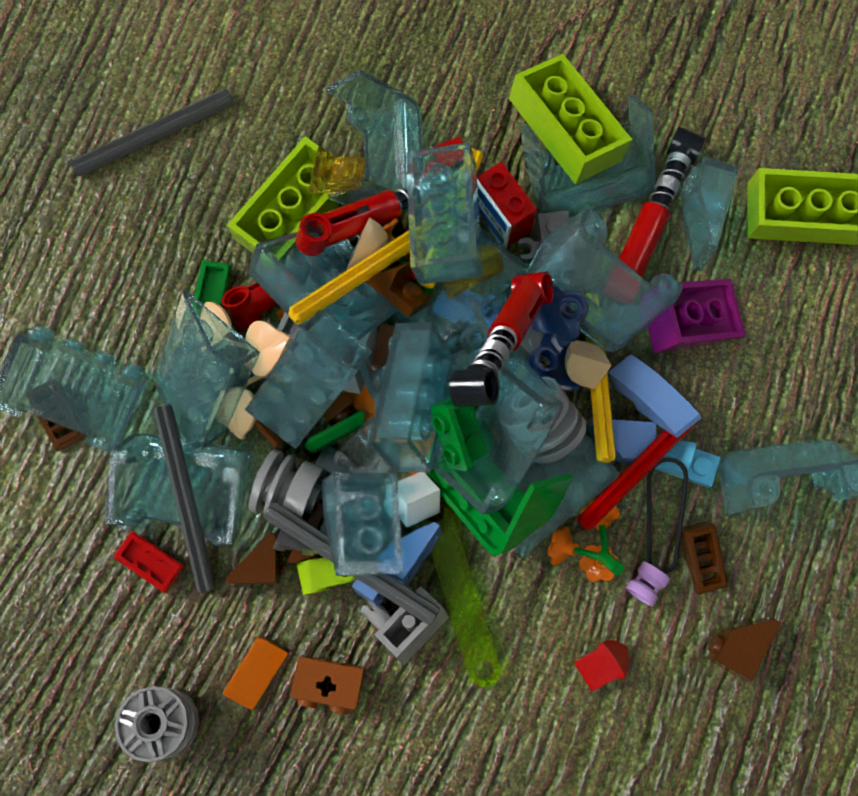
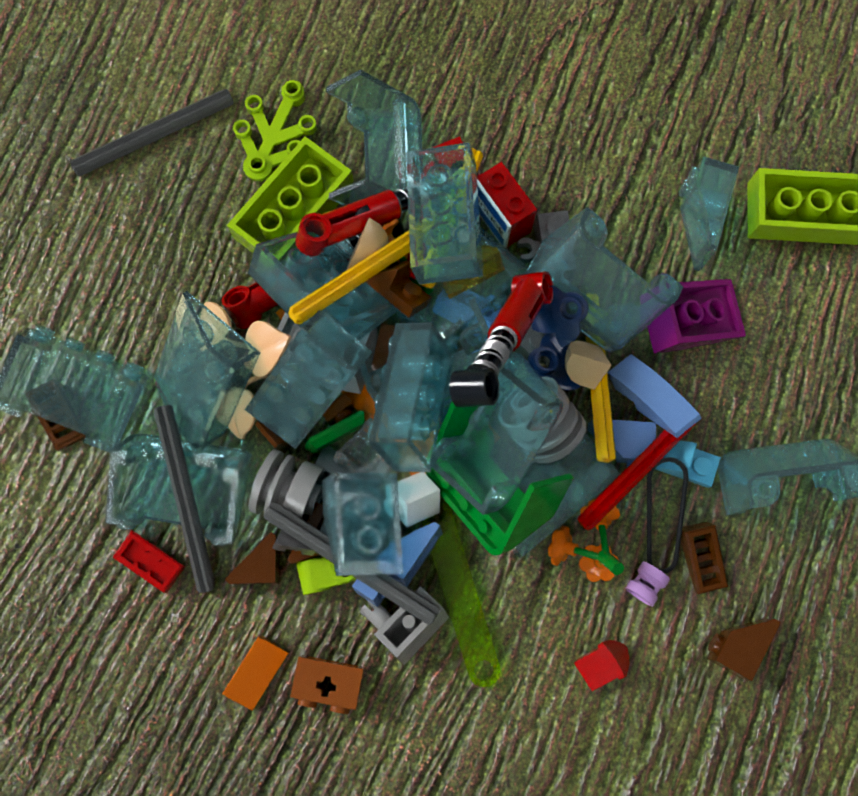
(137, 723): light grey wheel -> none
(212, 281): green tile -> none
(273, 134): none -> lime plant
(336, 173): clear yellow slope -> none
(459, 434): green bracket -> none
(569, 118): lime brick -> none
(616, 185): clear light blue windscreen -> none
(655, 214): piece -> none

